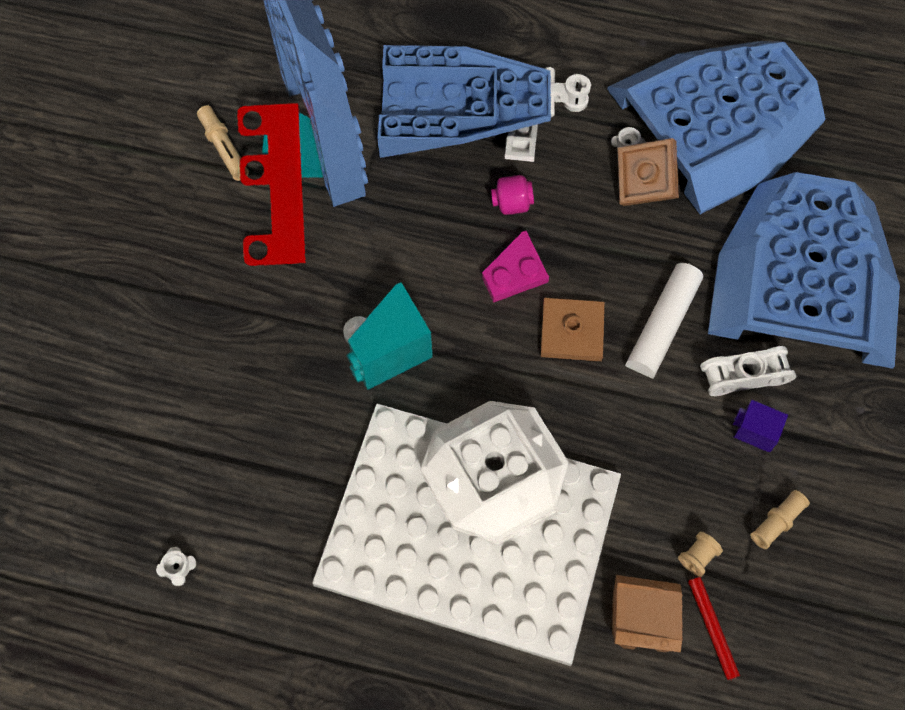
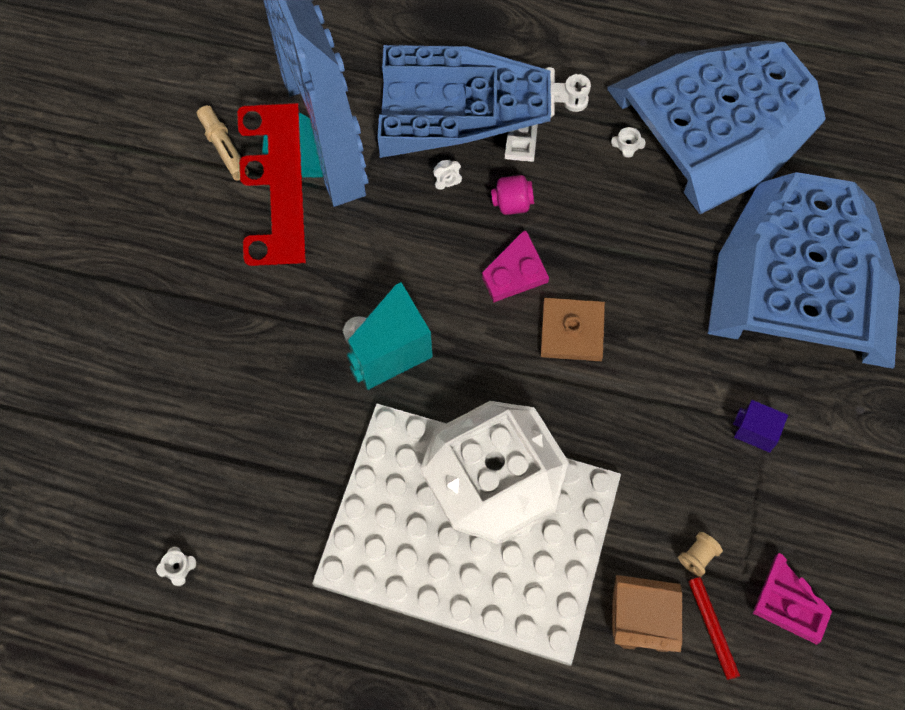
(447, 174): none -> white plate
(648, 172): medium nougat tile -> none
(665, 320): white brick -> none
(768, 369): white piece -> none
(780, 519): tan pin -> none
(791, 603): none -> dark pink wing

